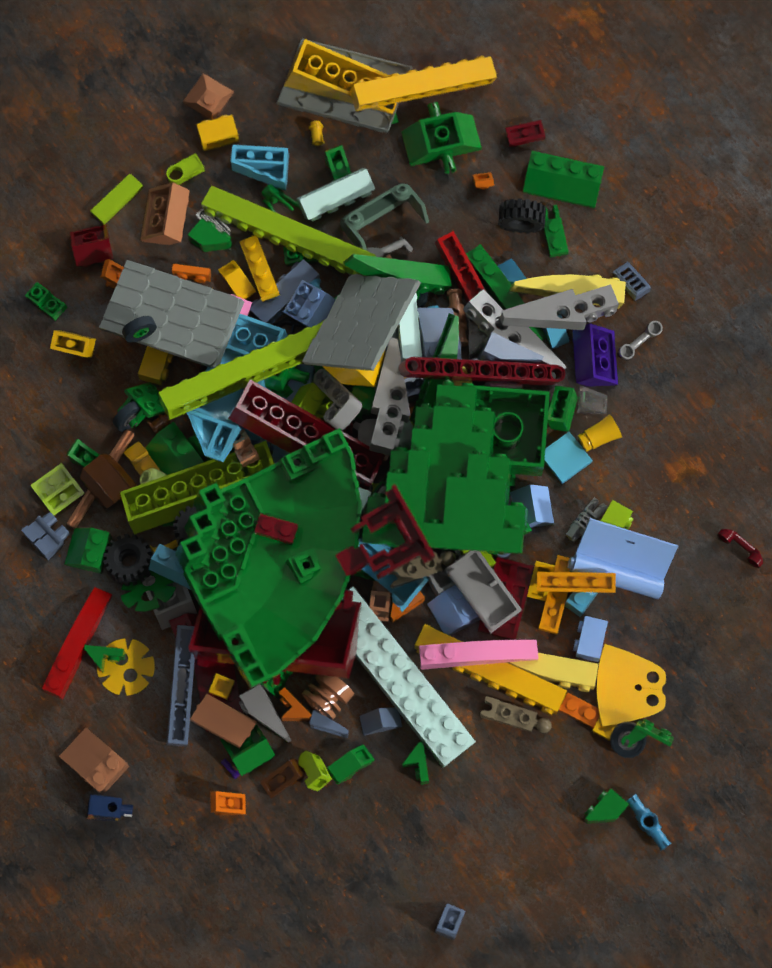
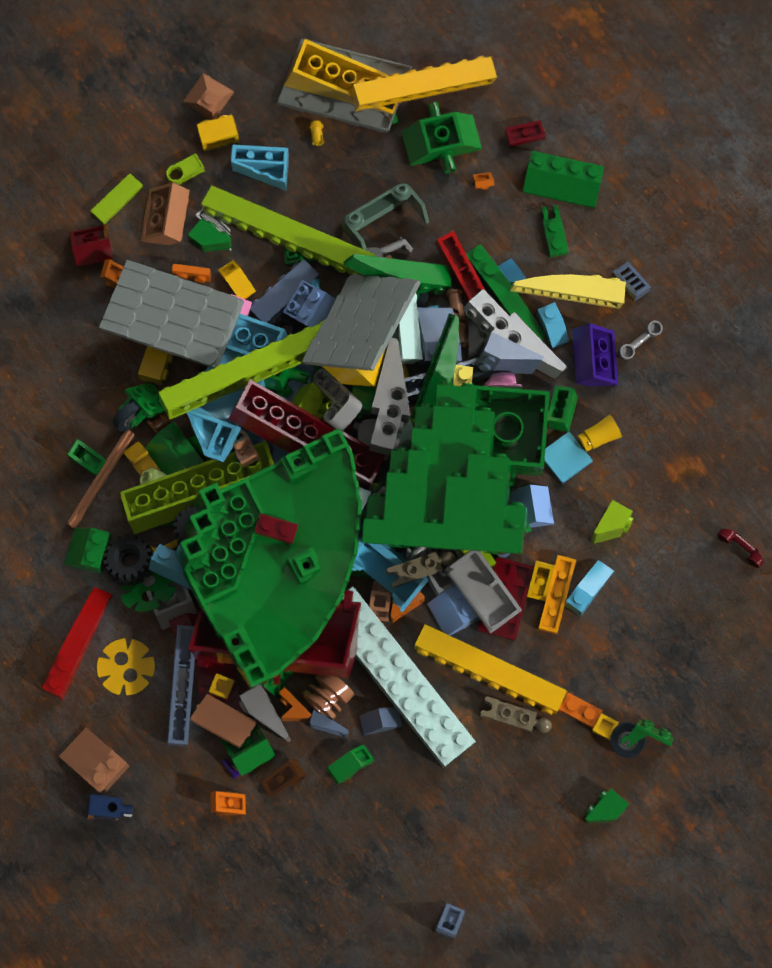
(43, 536): sand blue hips -> none
(46, 301): green slope -> none
(57, 489): lime slope -> none
(72, 343): yellow brick -> none
(99, 654): green slope -> none
(106, 480): reddish brown slope -> none
(139, 329): black bush -> none
(259, 268): yellow plate -> none
(274, 195): green plant -> none
(315, 769): lime leg -> none
(335, 194): light aqua brick -> none
(337, 162): green slope -> none
(393, 512): dark red container -> none
(418, 758): green slope -> none
(474, 374): dark red beam -> none
(477, 653): bright pink slope -> none
(521, 216): black tyre -> none
(544, 311): light grey brick -> none
(562, 671): light yellow slope -> none
(576, 582): light orange plate -> none
(578, 526): light grey hinge -> none
(591, 401): clear slope -> none
(591, 638): light blue brick -> none
(616, 682): yellow piece -> none
(637, 564): light blue door -> none
(654, 831): dark azure pin -> none

